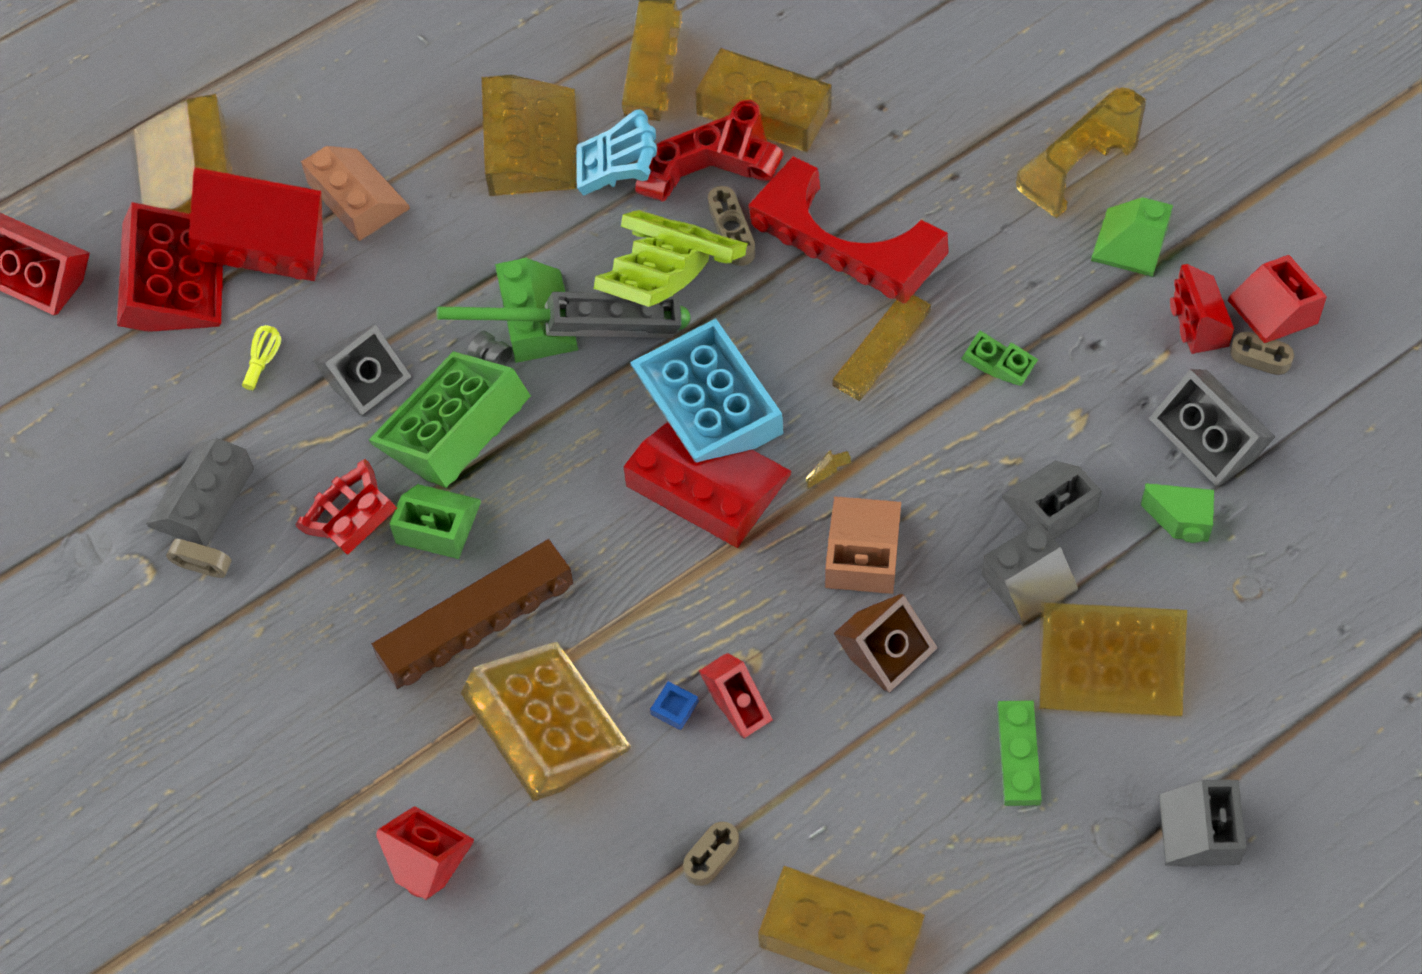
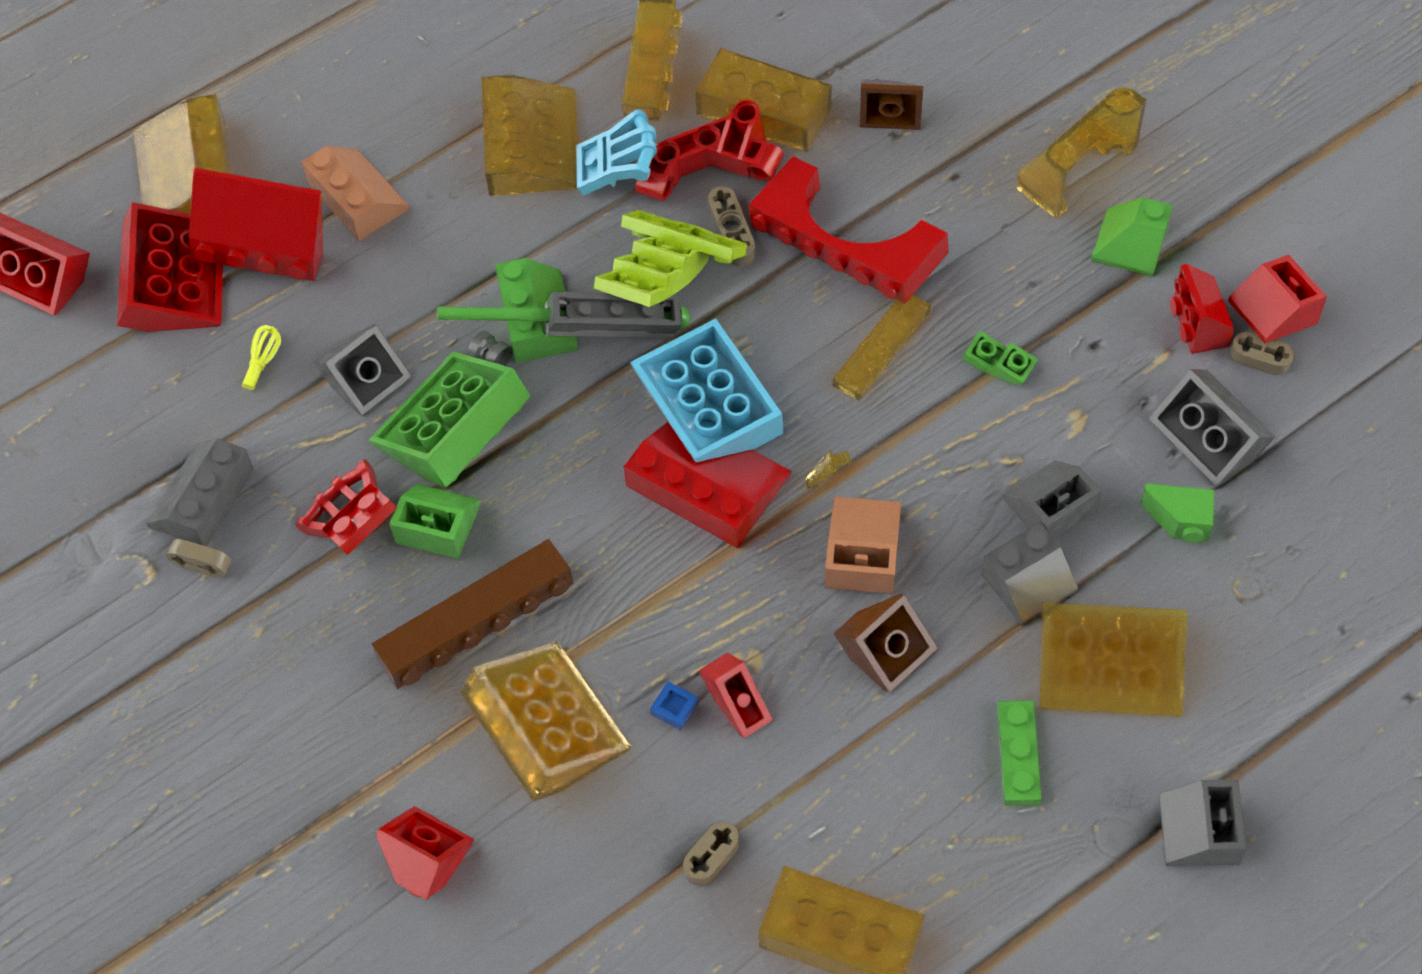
(890, 105): none -> reddish brown slope

